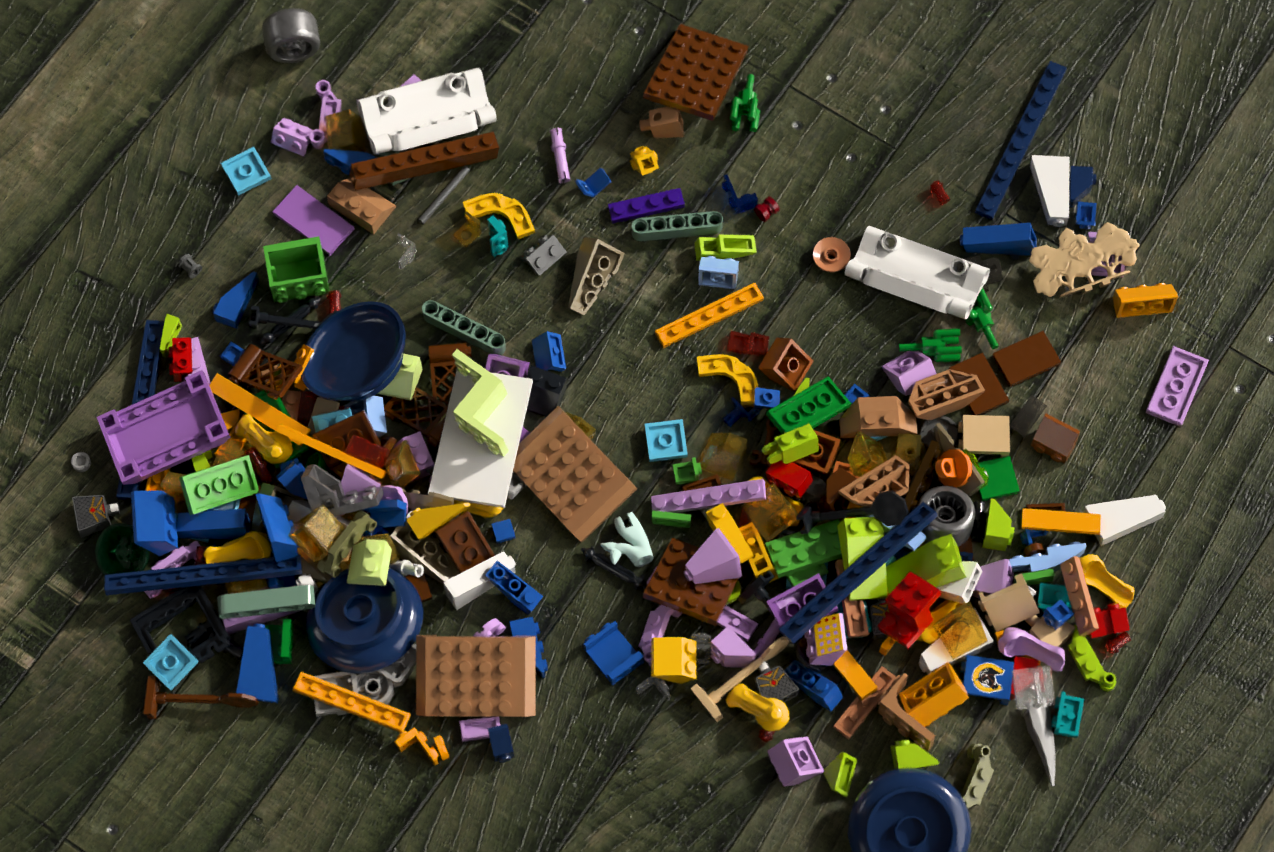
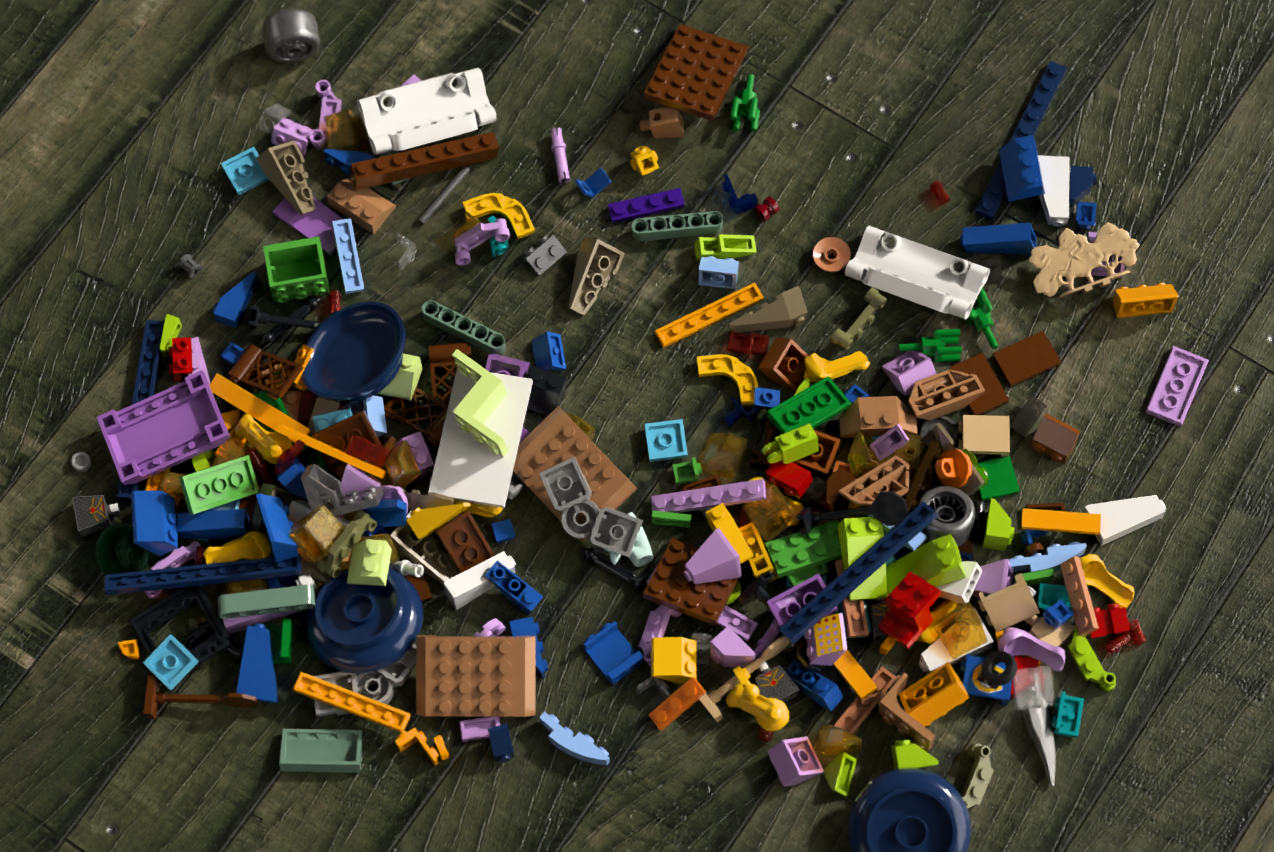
(130, 649): none -> light orange tile
(275, 114): none -> clear bracket
(285, 170): none -> dark tan wedge
(289, 456): none -> clear red slope
(321, 750): none -> sand green slope
(348, 256): none -> light blue plate
(478, 235): none -> lavender plate
(572, 495): none -> light grey plate
(579, 746): none -> light blue slope
(677, 703): none -> orange plate
(750, 690): none -> yellow plate
(783, 313): none -> dark tan wedge
(820, 368): none -> yellow hair
(836, 740): none -> clear yellow slope
(866, 318): none -> olive plate
(889, 442): none -> lavender slope
(991, 661): none -> black tyre
(1021, 169): none -> blue slope
(1137, 634): none -> clear red pin

